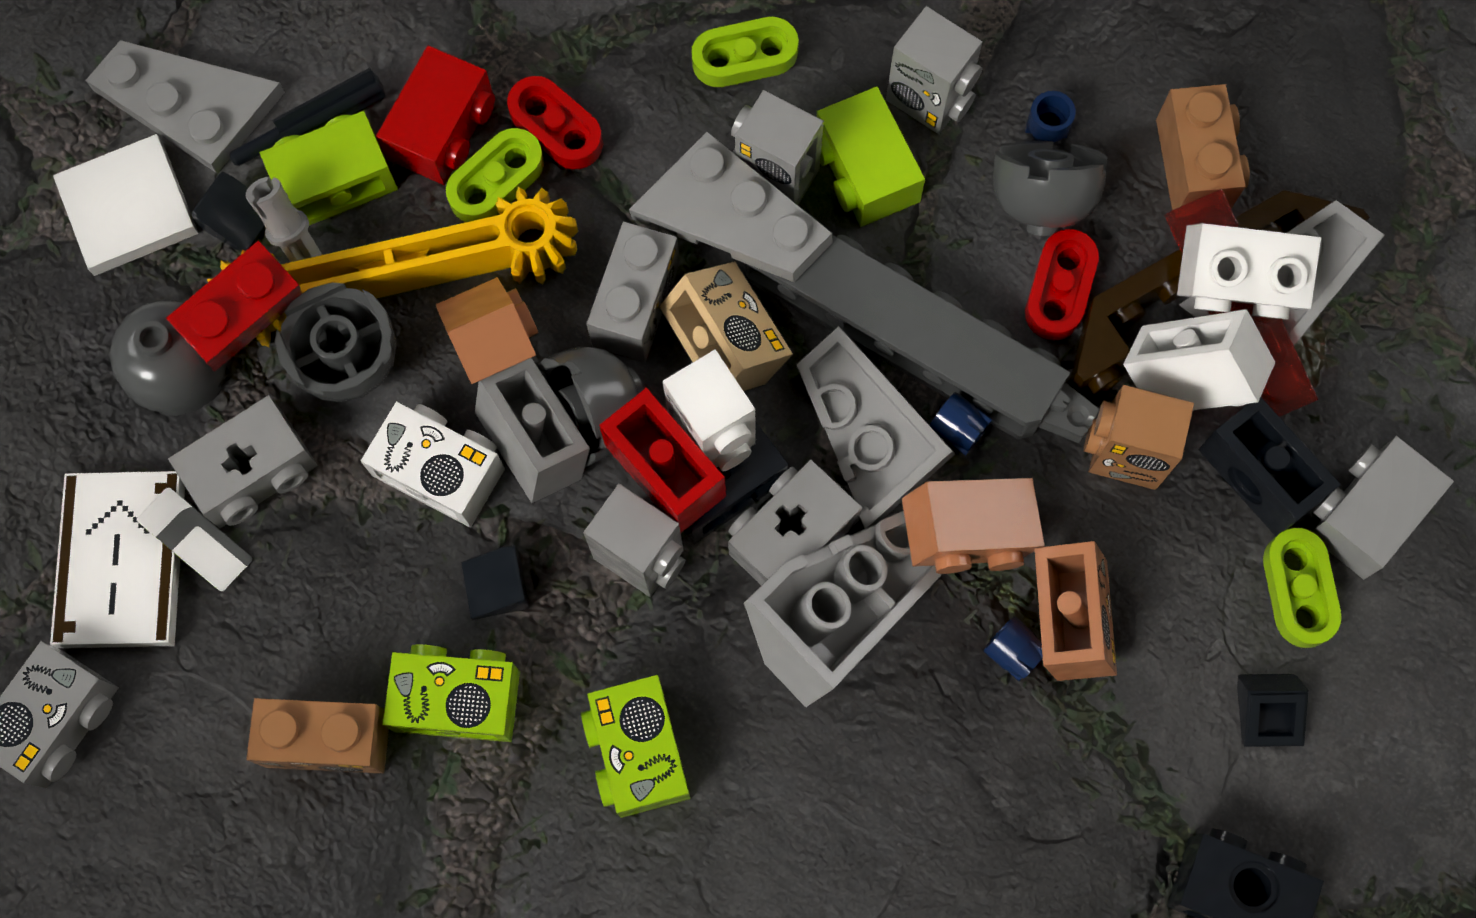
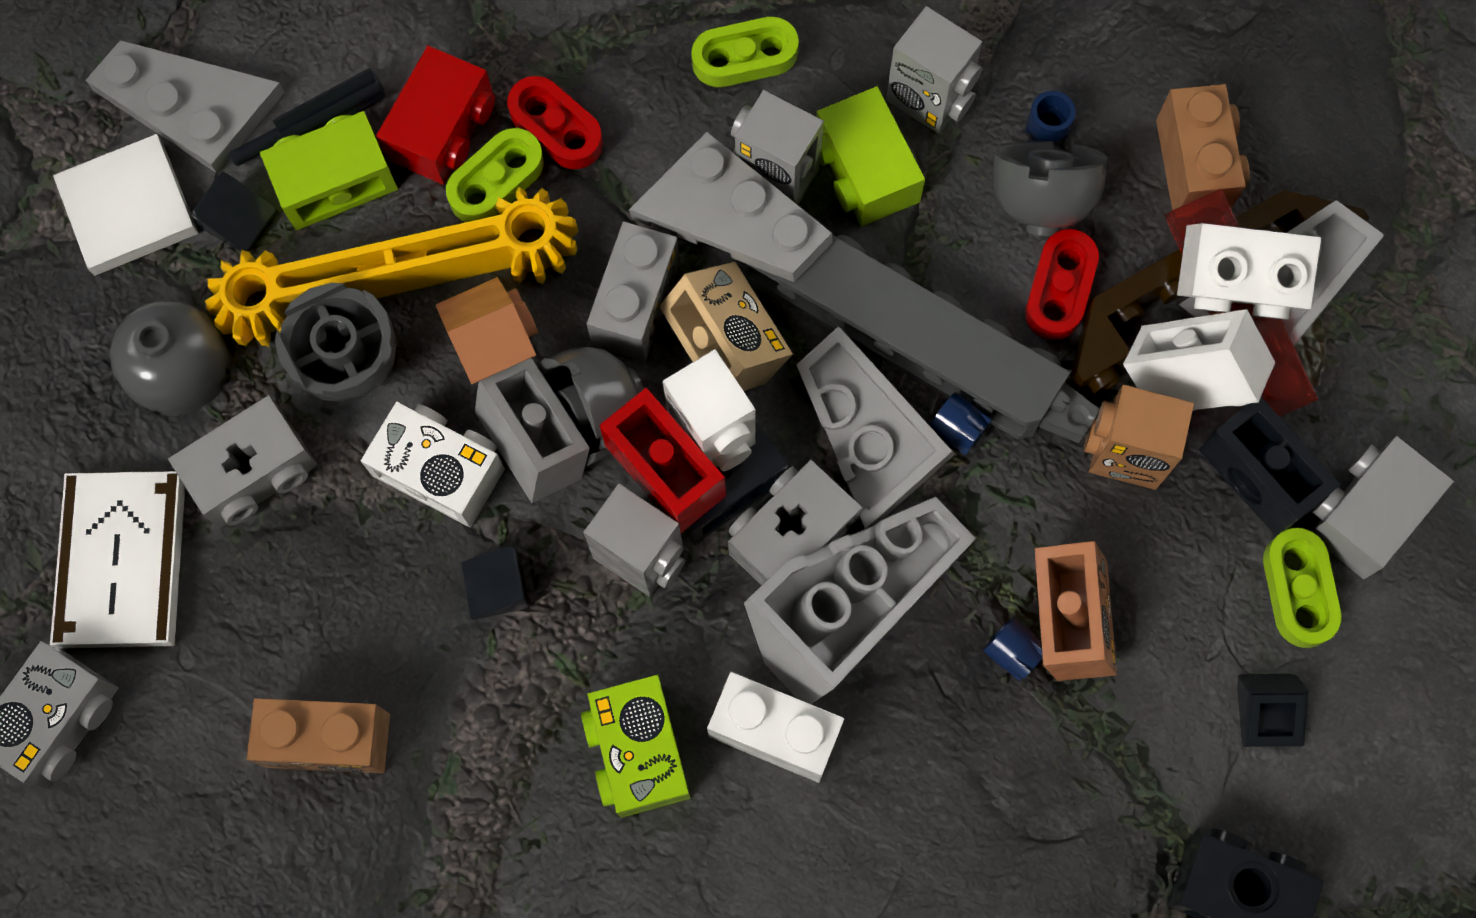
(194, 539): white sticker -> none
(235, 306): red brick -> none
(283, 222): light grey axle -> none
(452, 694): lime brick -> none
(774, 727): none -> white brick
(972, 523): nougat brick -> none

